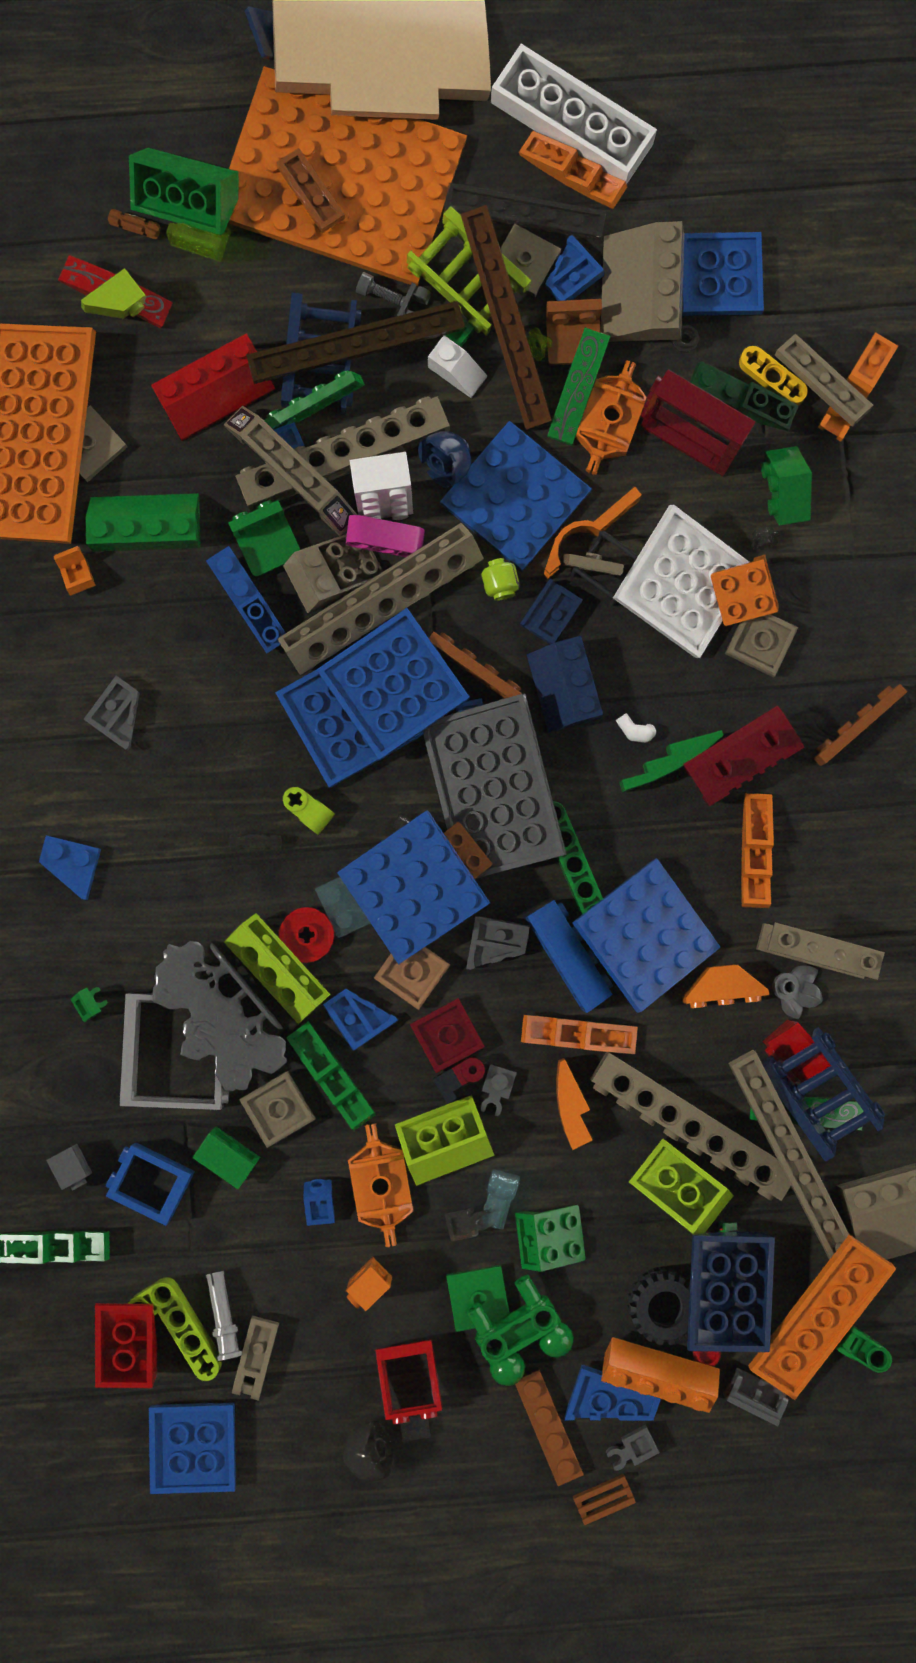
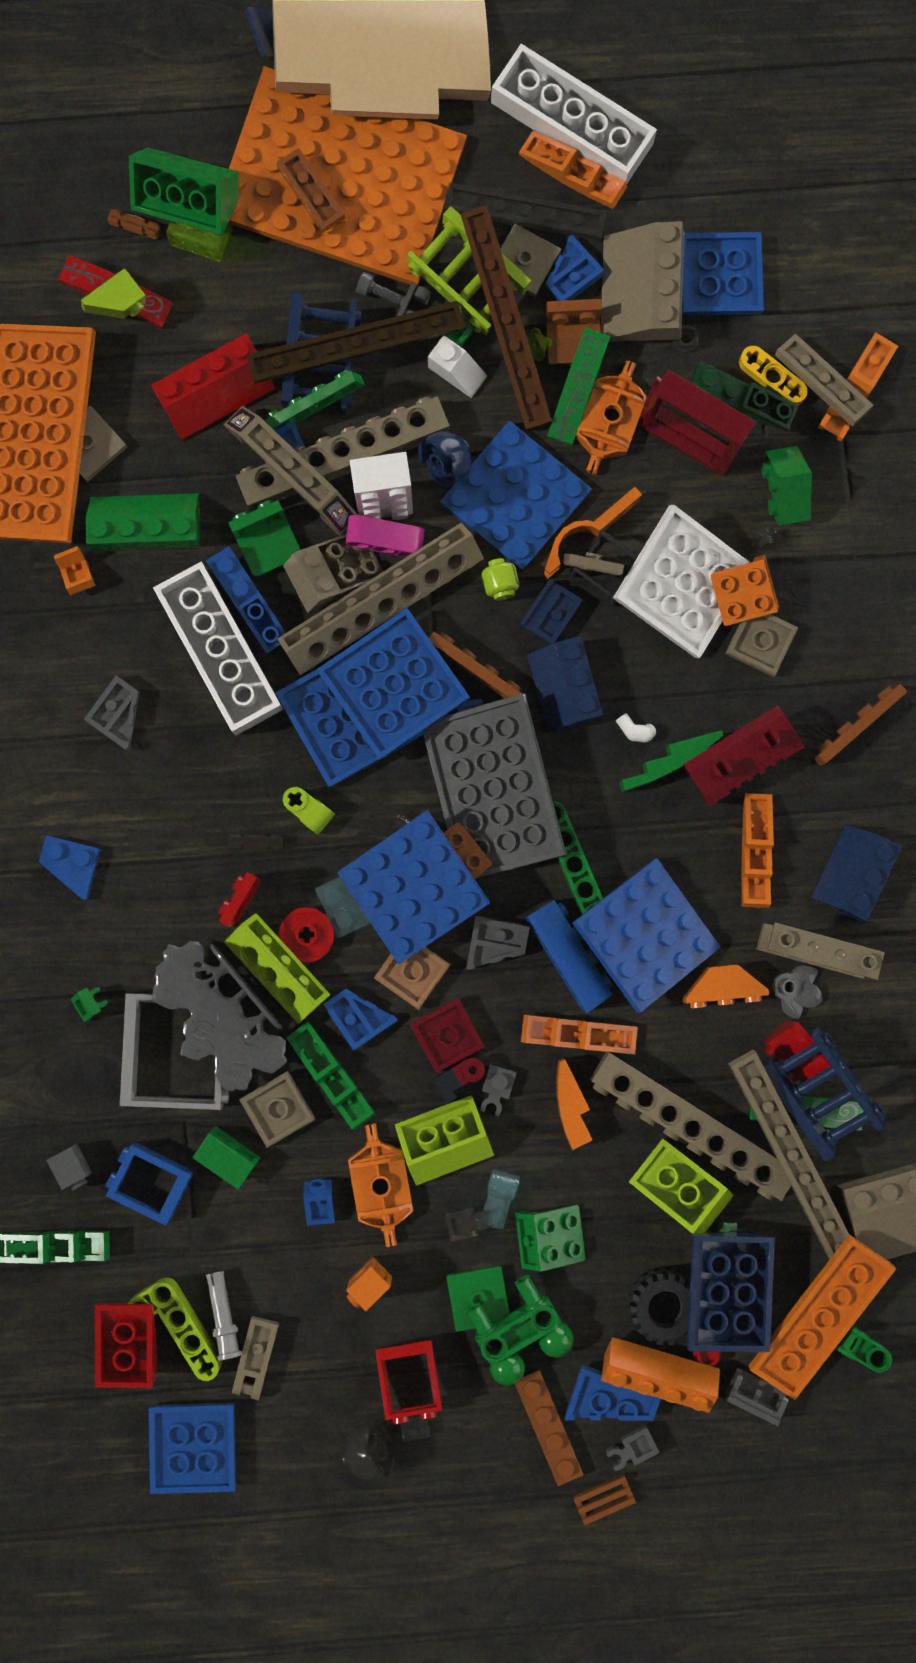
(218, 648): none -> white brick
(233, 909): none -> red plate
(856, 872): none -> dark blue slope

